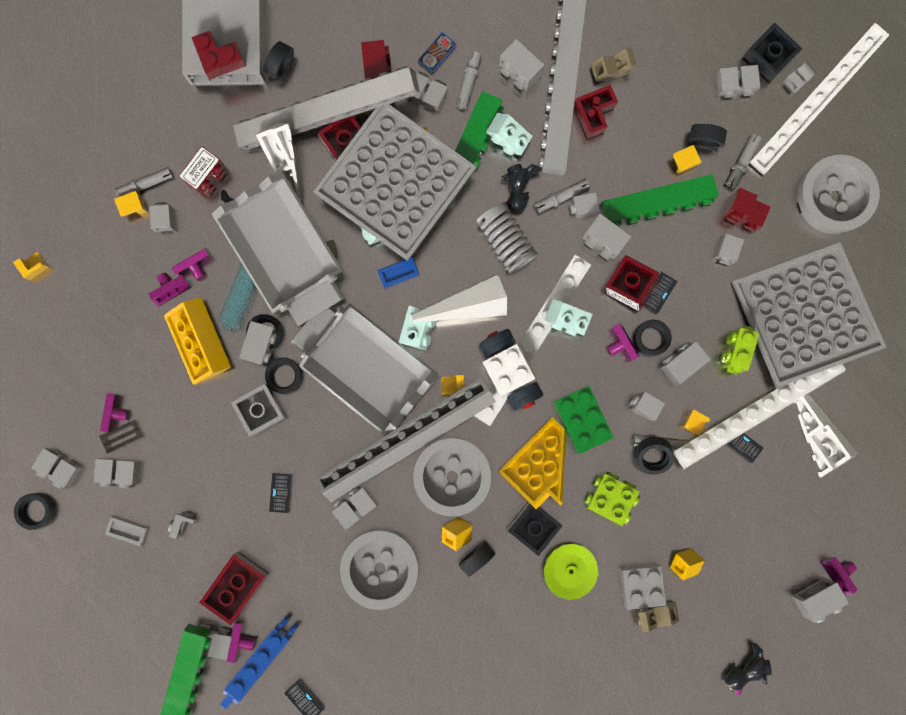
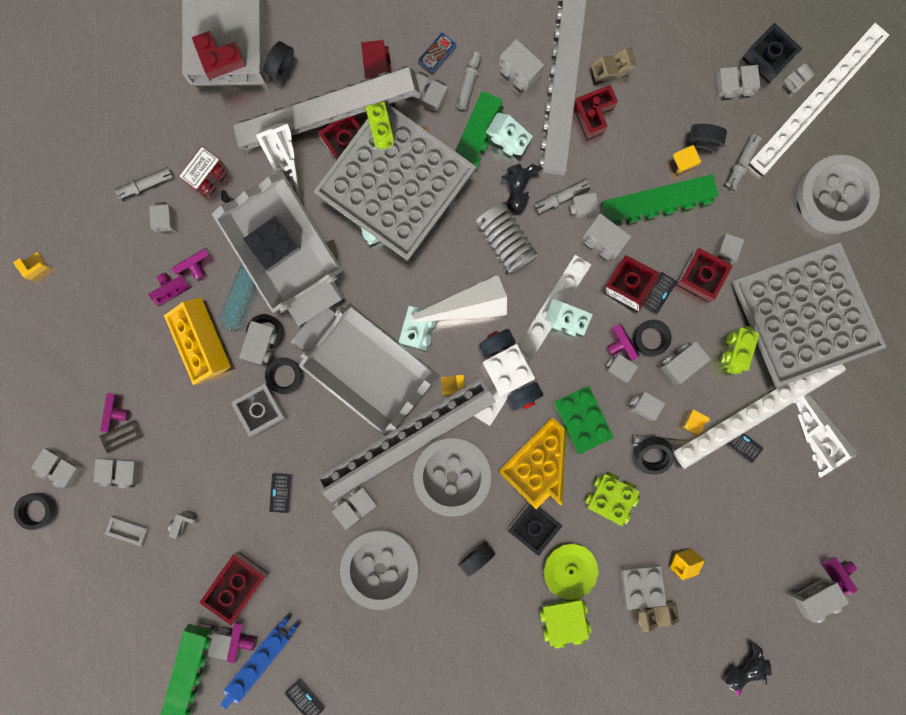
(130, 203): yellow panel -> none
(271, 244): none -> black brick
(380, 125): none -> lime brick
(398, 272): blue tile -> none
(456, 533): yellow panel -> none
(565, 622): none -> lime brick
(621, 368): none -> light grey brick
(704, 274): none -> dark red brick
(746, 210): dark red brick -> none

